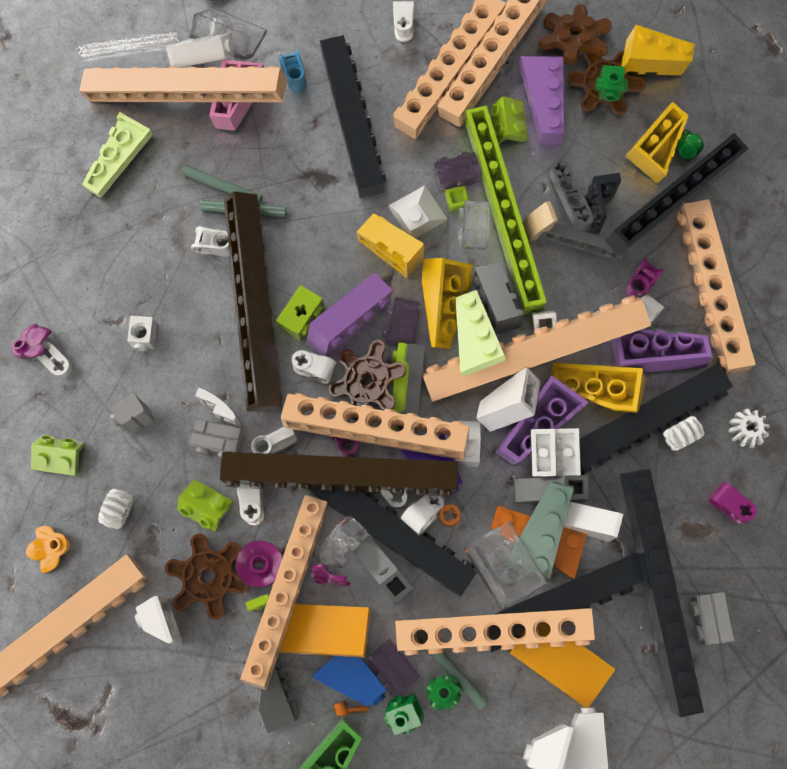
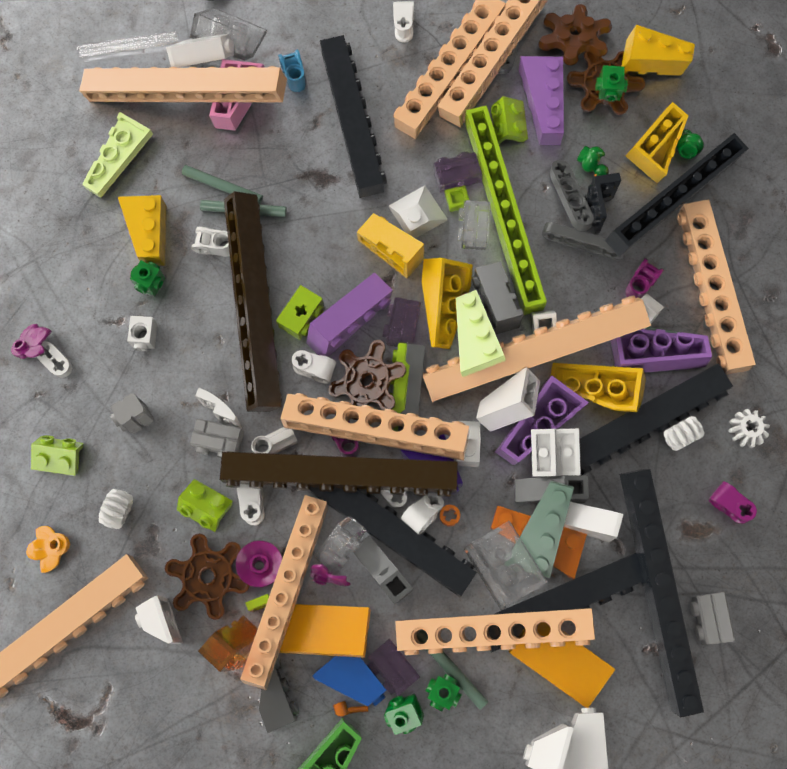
(146, 226): none -> yellow wedge
(147, 278): none -> green brick
(230, 645): none -> clear orange wedge
(539, 221): tan slope -> none
(590, 159): none -> green animal

